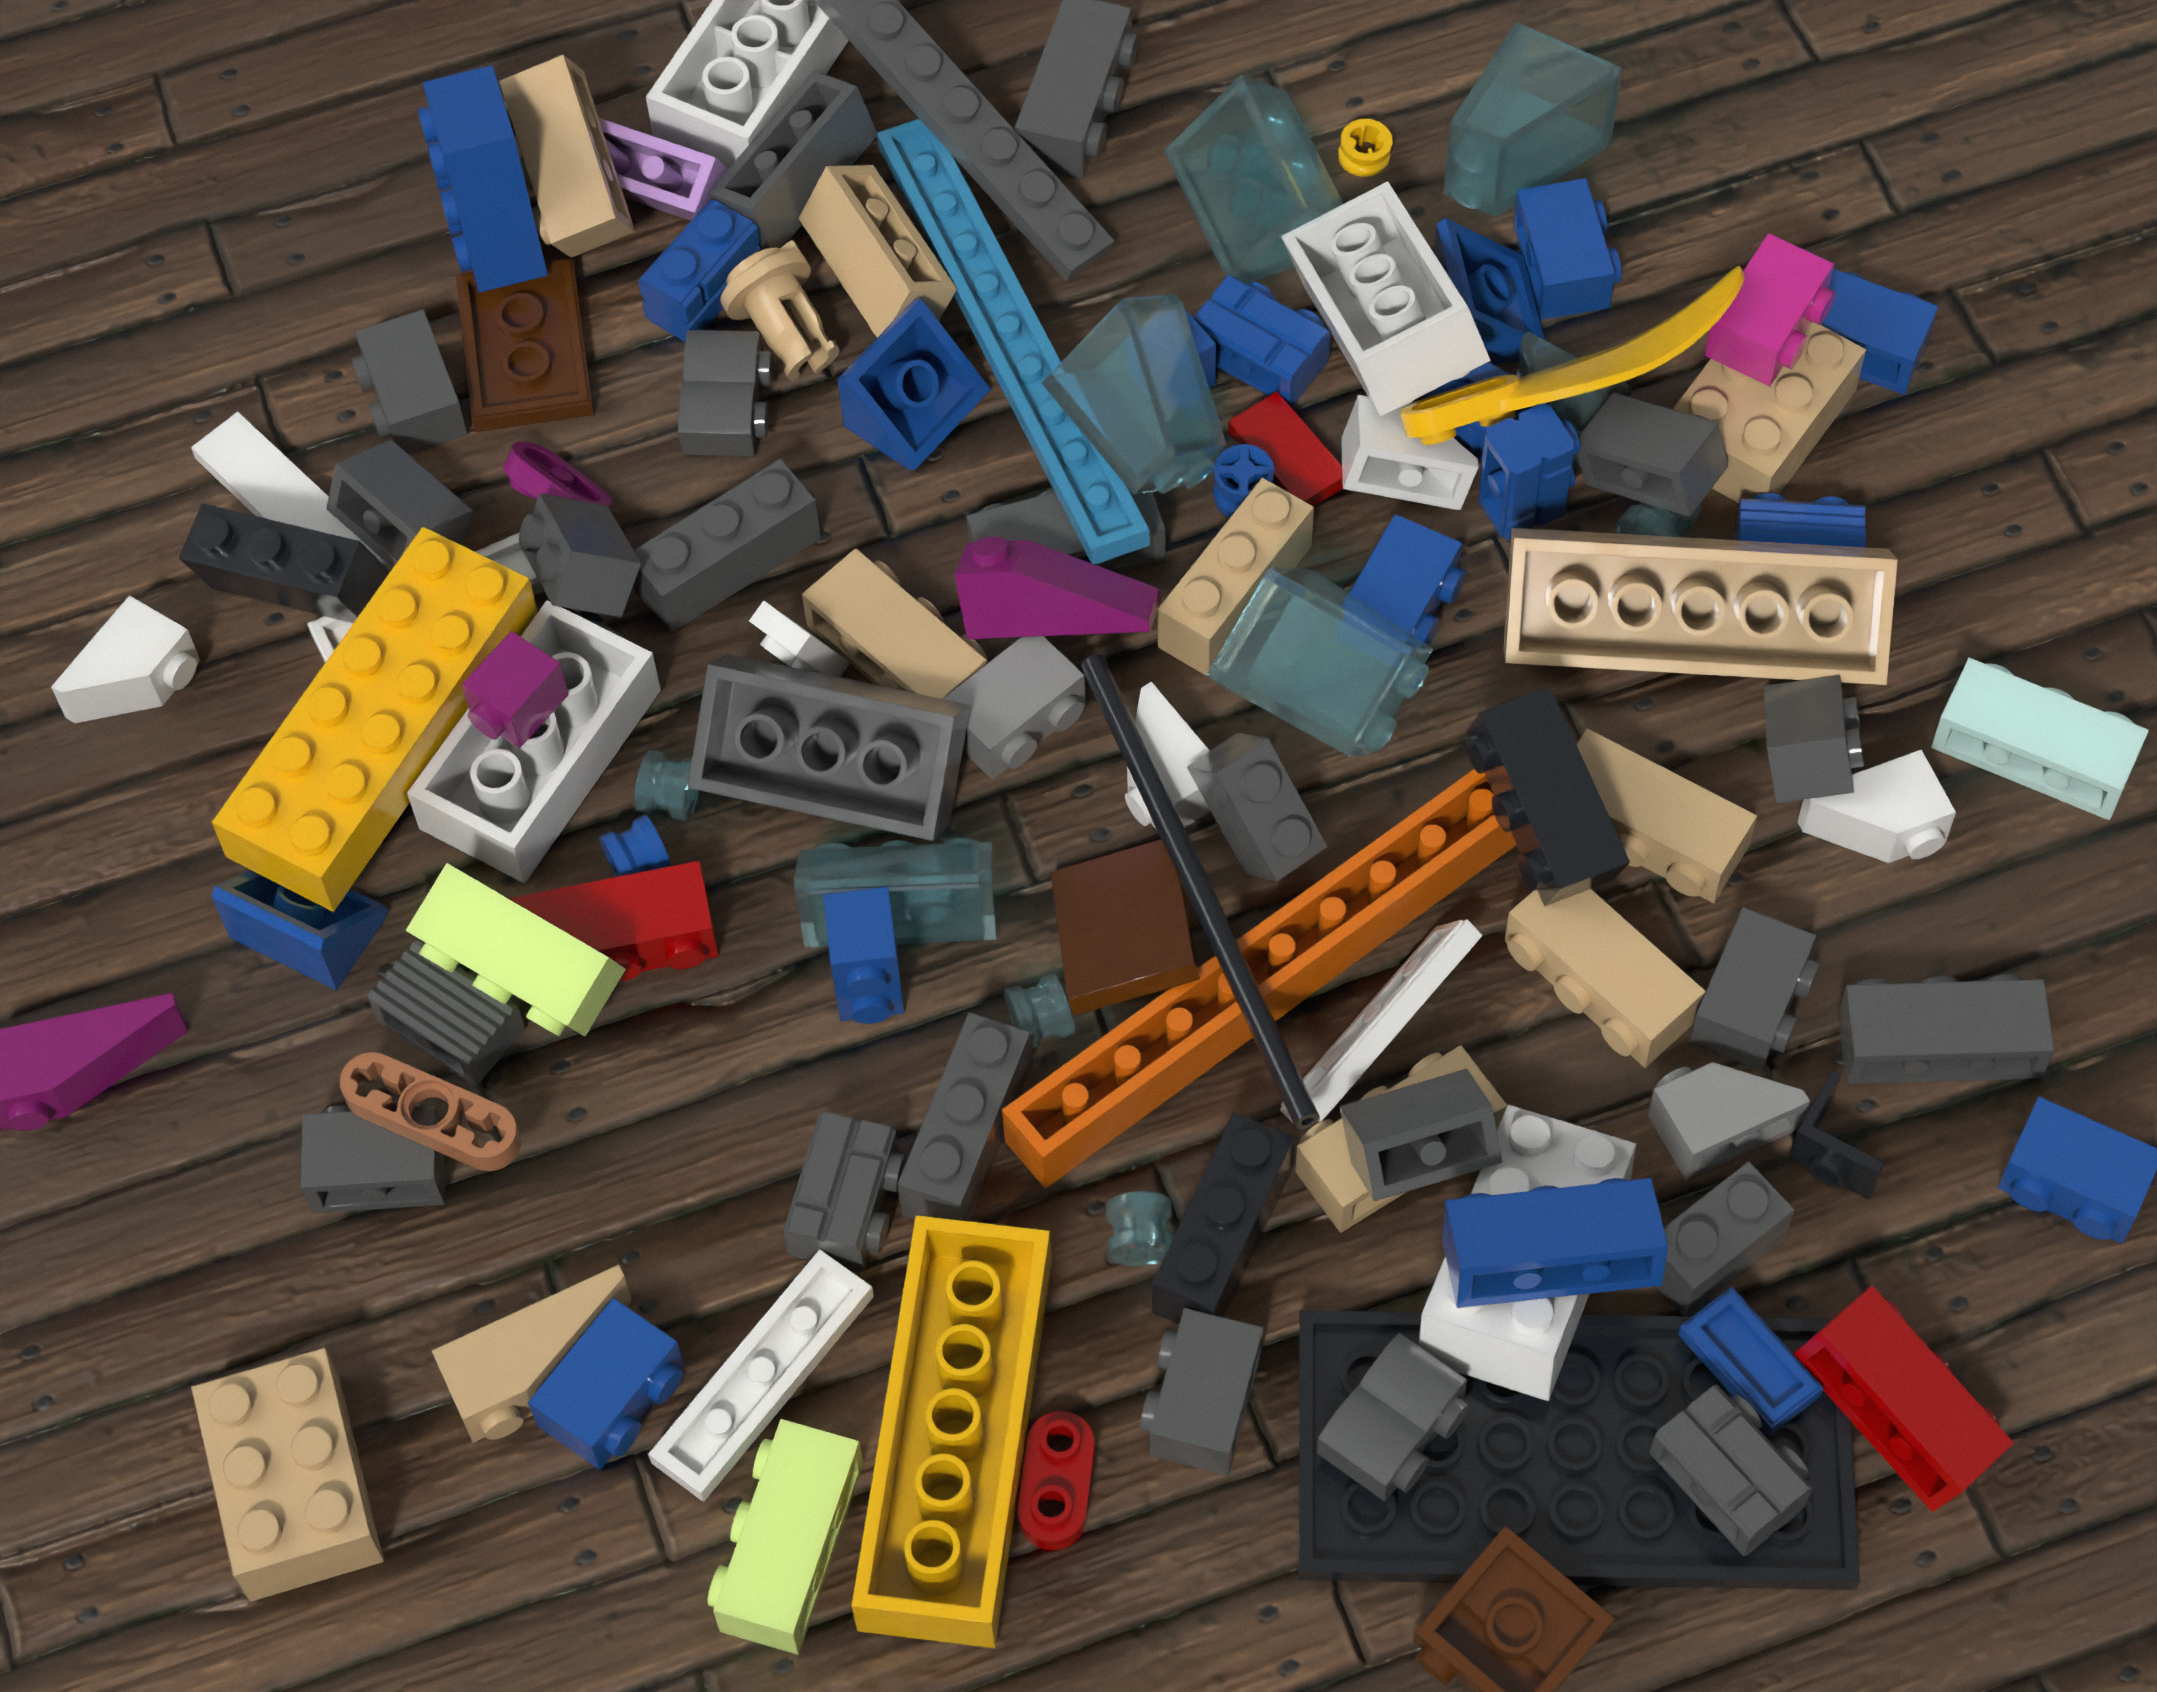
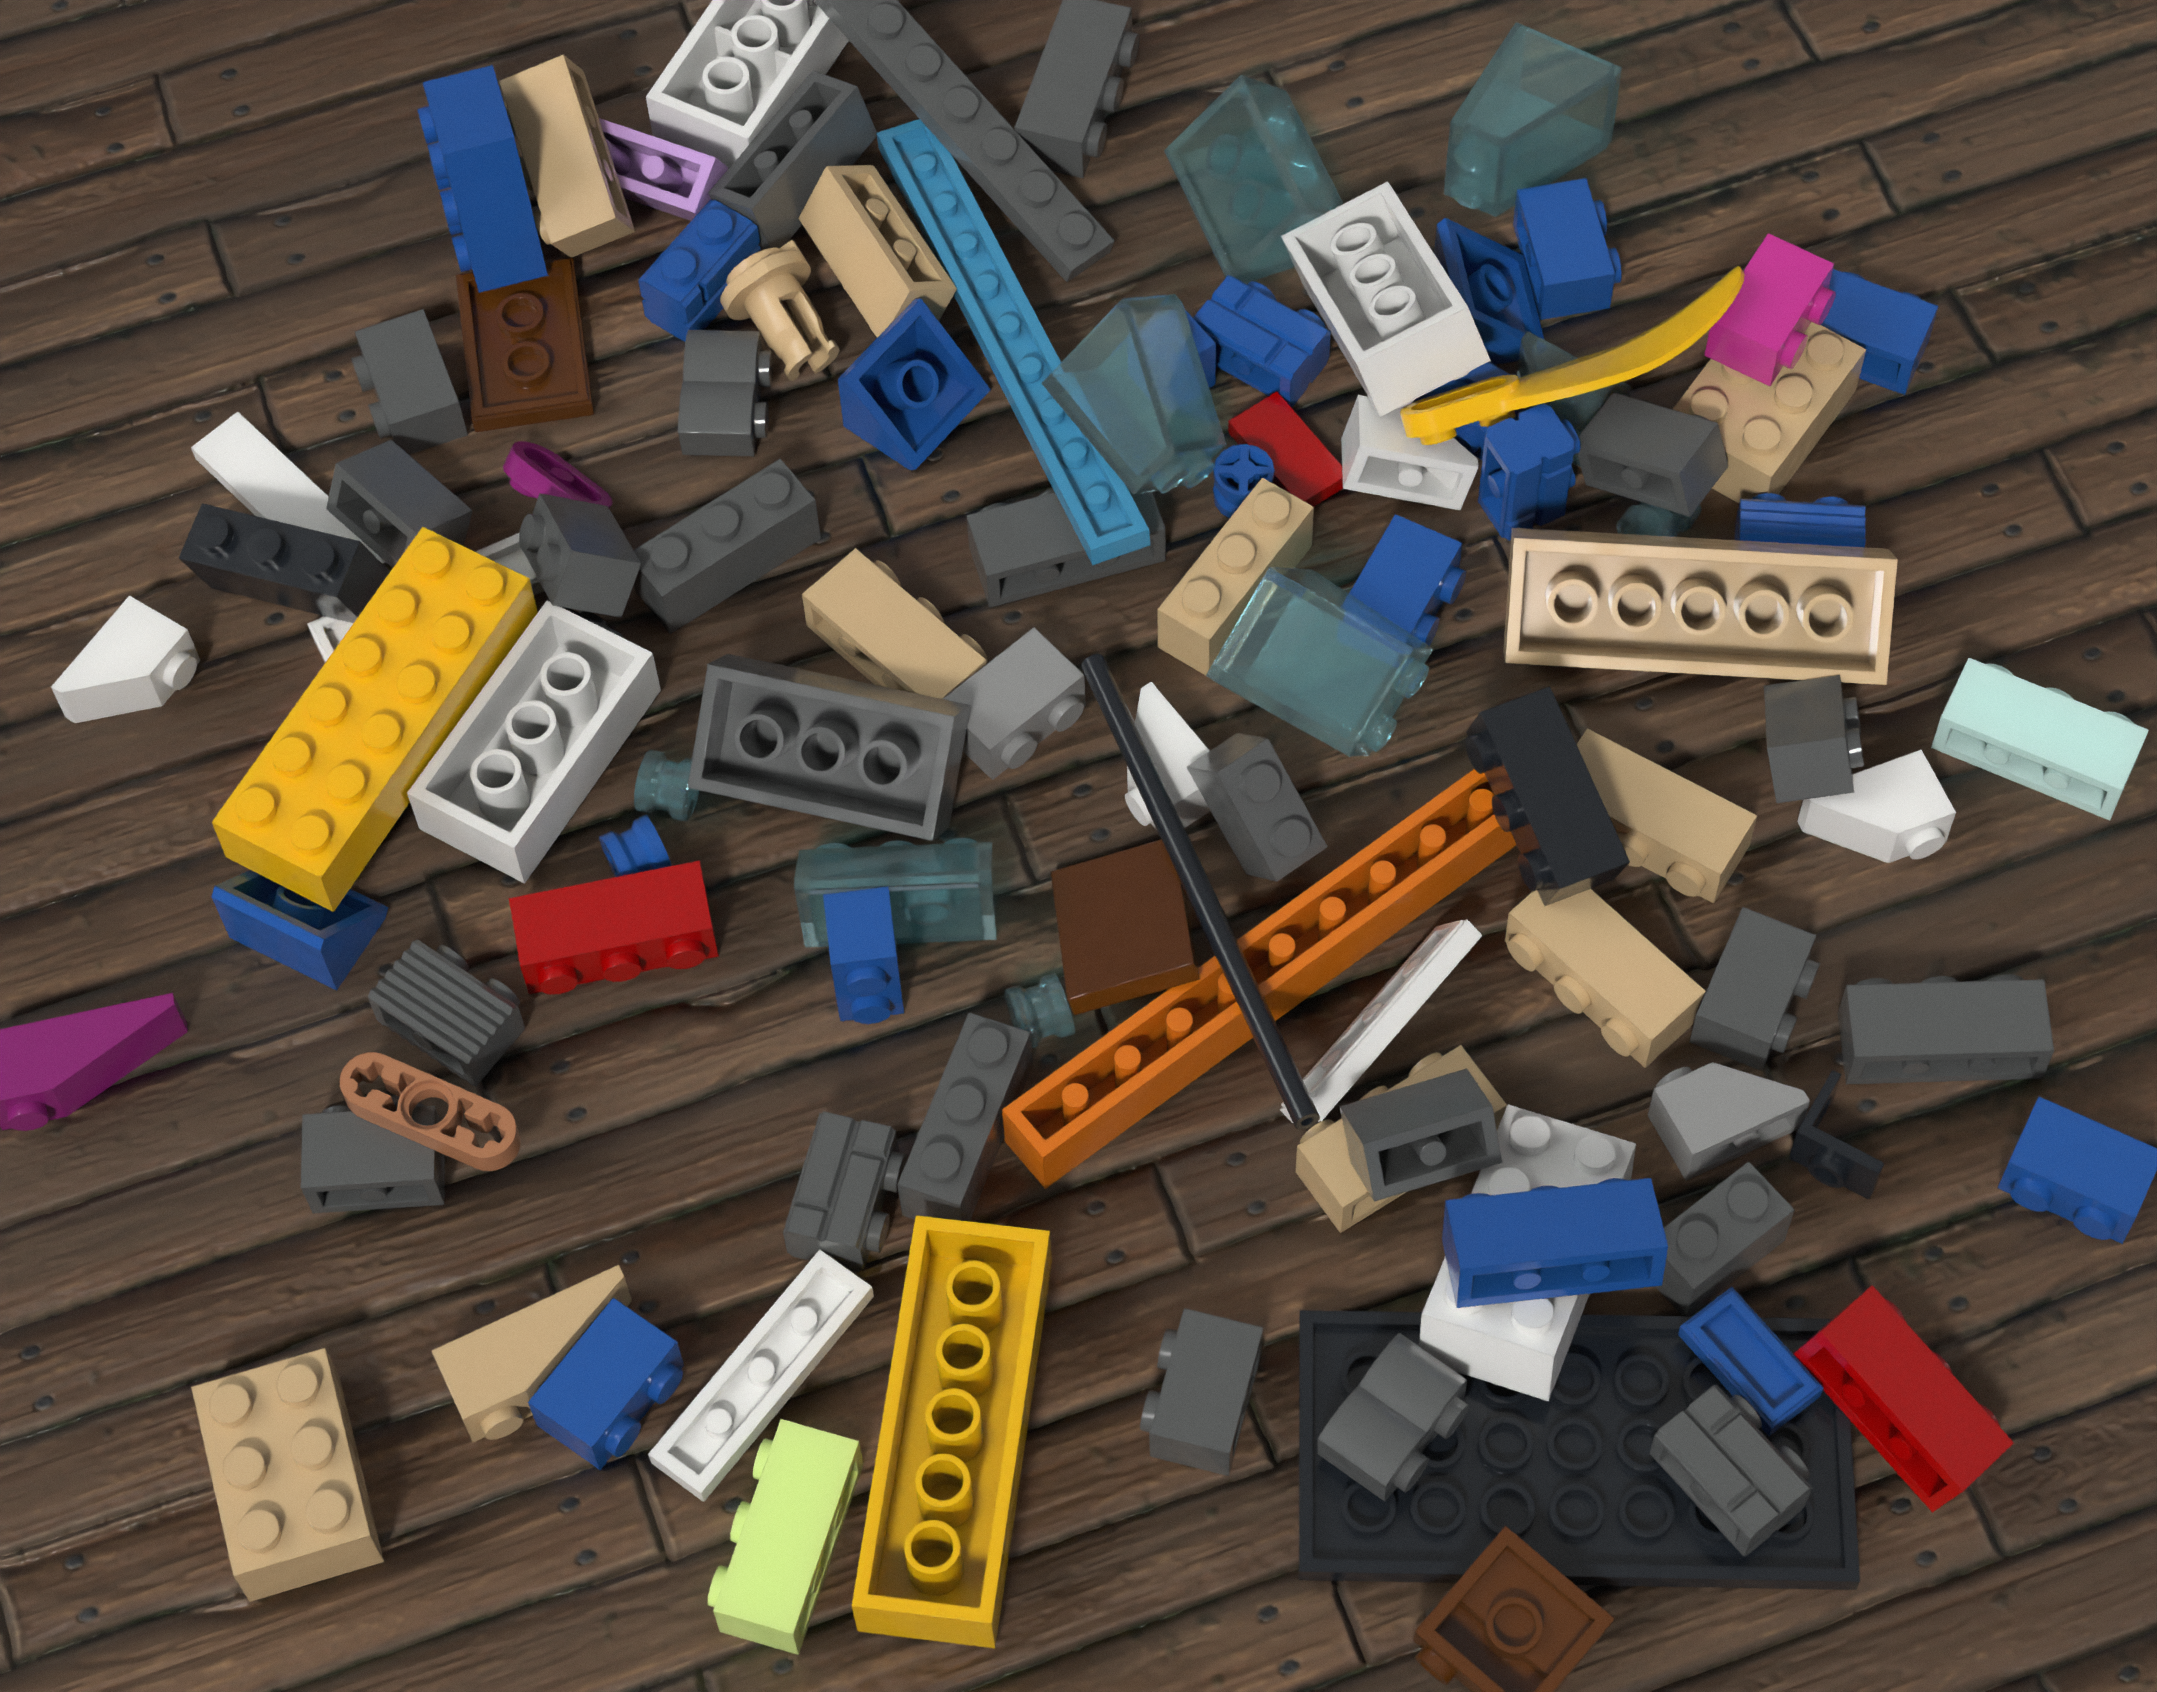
(514, 690): magenta brick -> none
(514, 953): yellowish green brick -> none
(795, 644): white plate -> none
(1042, 592): magenta slope -> none
(1057, 1477): red plate -> none
(1138, 1228): clear light blue wheel -> none
(1224, 1220): black brick -> none
(1365, 131): yellow bush -> none

